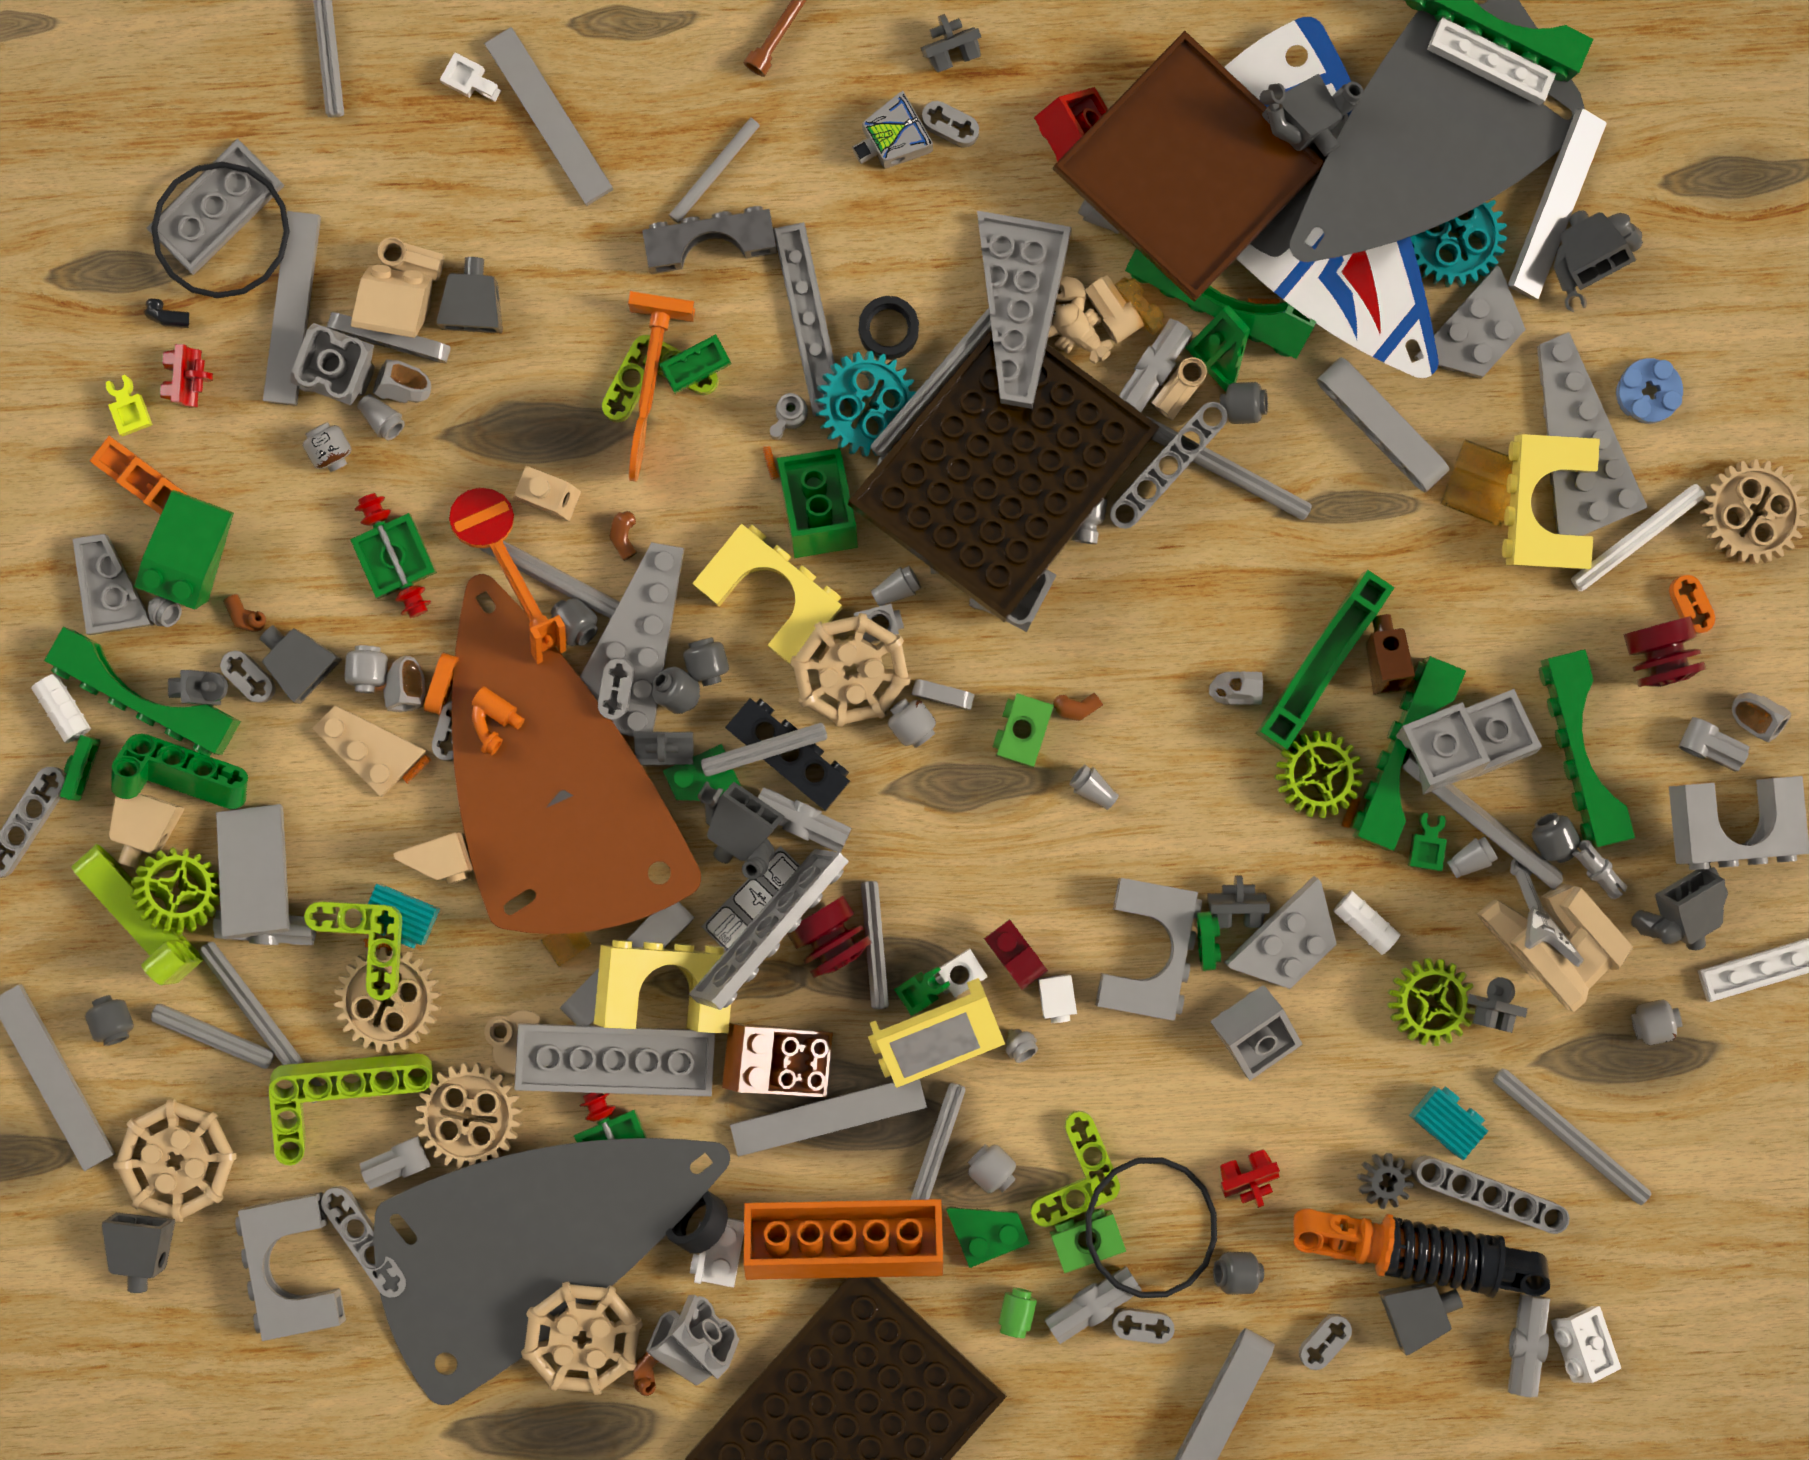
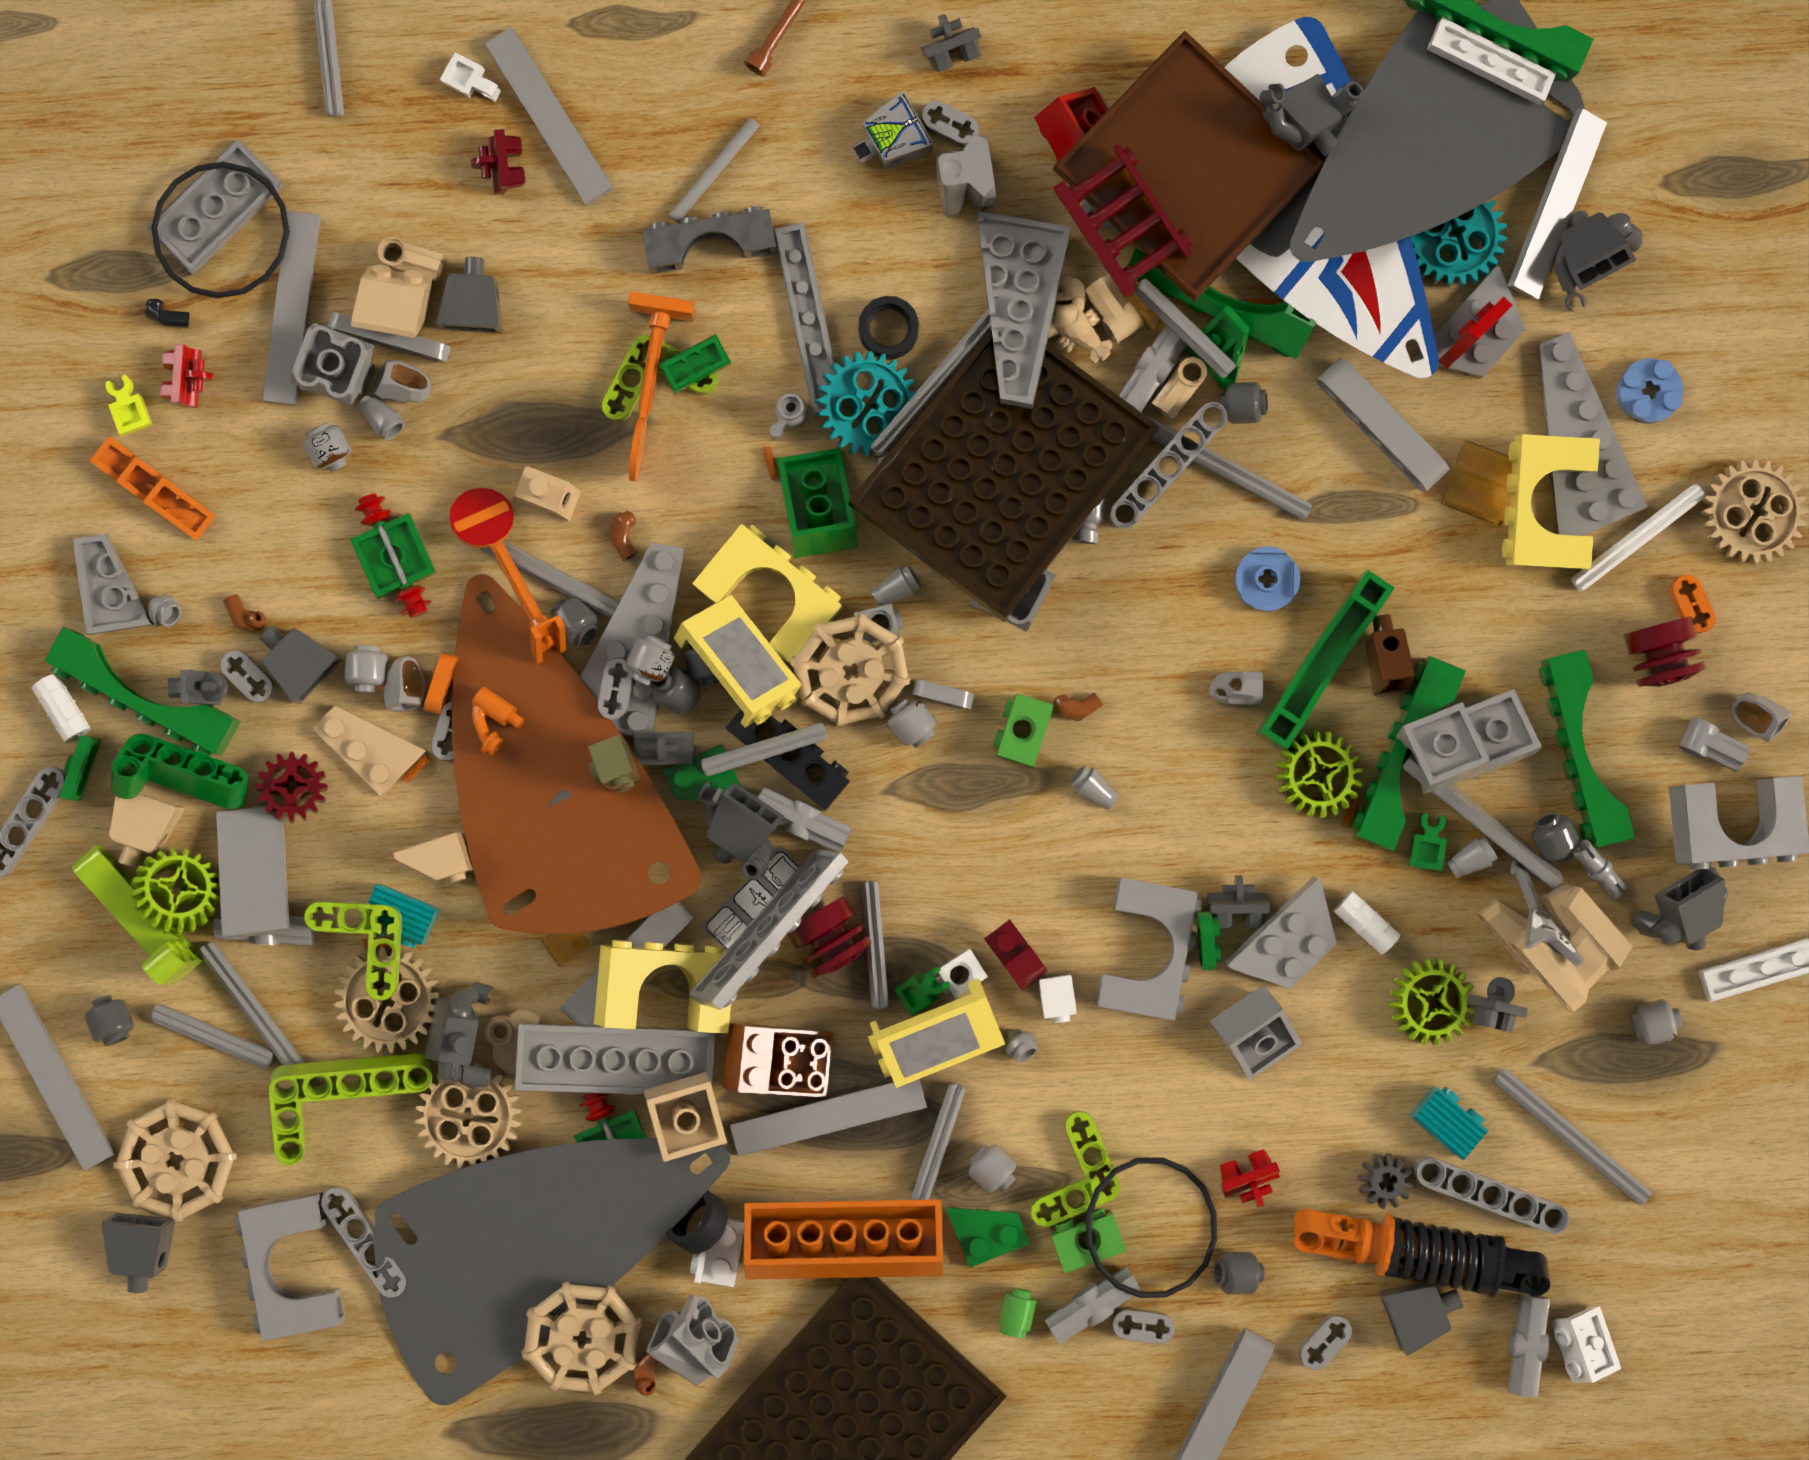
(185, 551): green slope -> none
(276, 787): none -> dark red gear
(402, 1160): light grey piece -> none
(454, 1036): none -> dark grey torso
(500, 148): none -> dark red hips
(613, 765): none -> olive brick
(650, 659): none -> light grey head
(685, 1116): none -> tan slope
(740, 659): none -> panel
(966, 175): none -> light grey piece
(1091, 222): none -> dark red fence
(1184, 328): none -> light grey axle
(1280, 566): none -> medium blue plate
(1473, 331): none -> red wing

